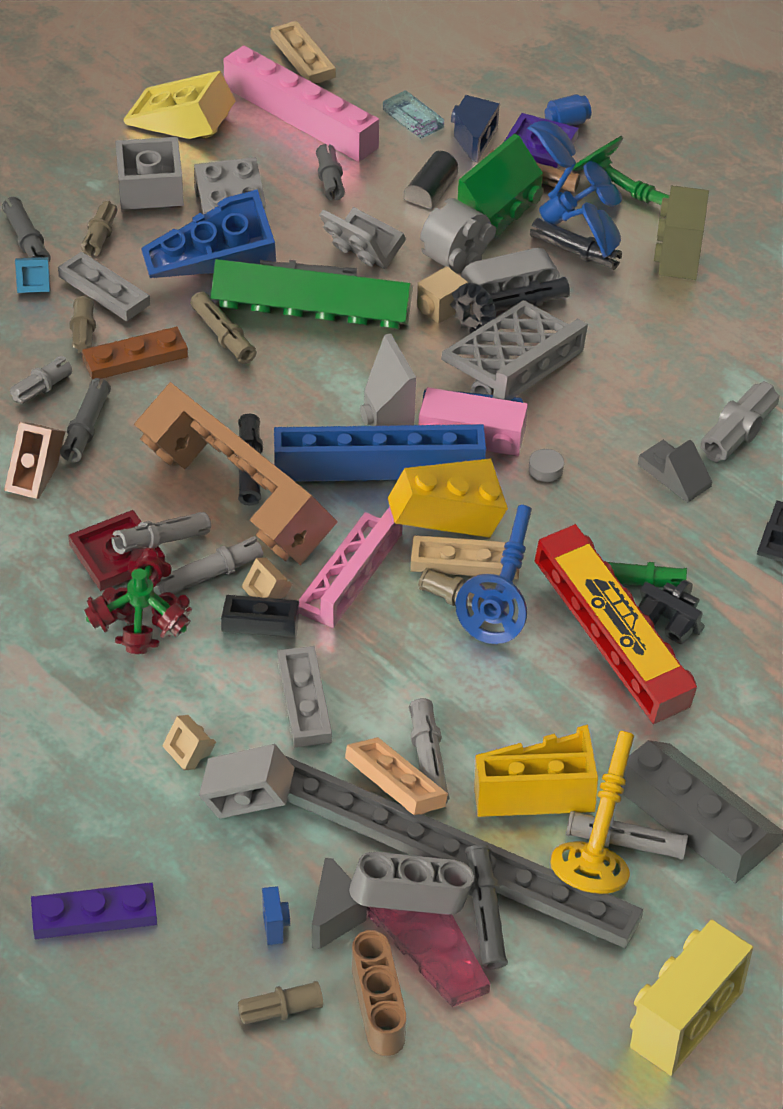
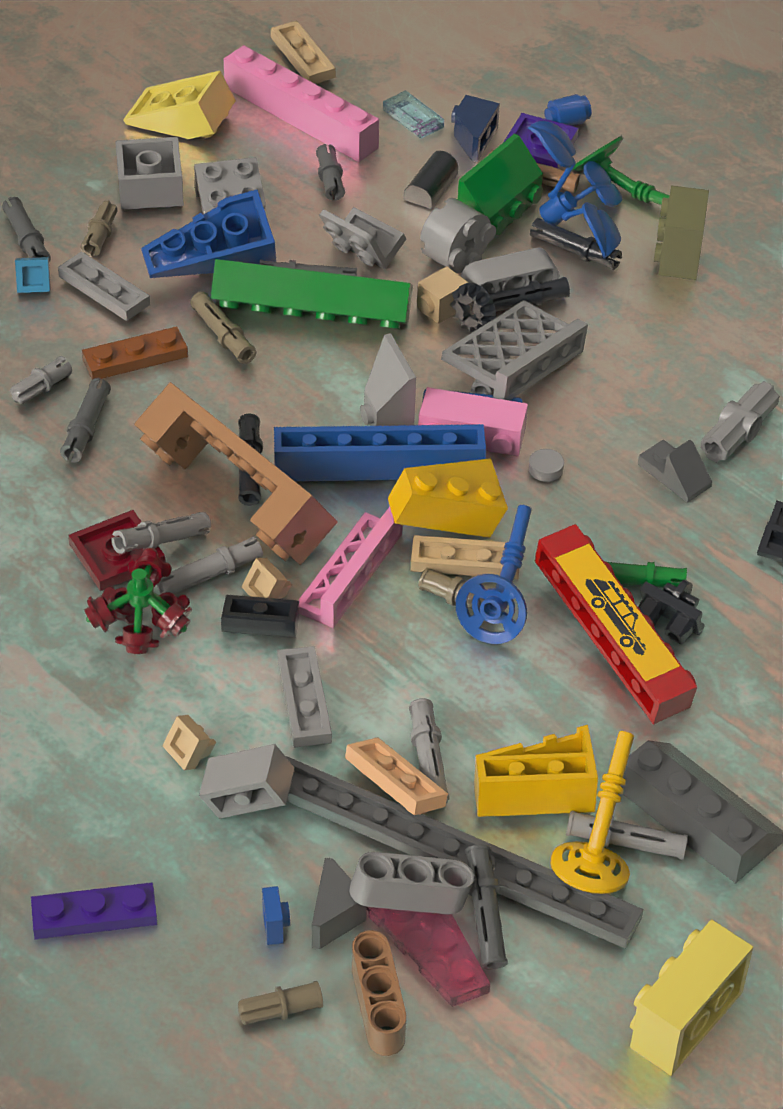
(33, 459): nougat slope -> none
(82, 323): dark tan axle -> none

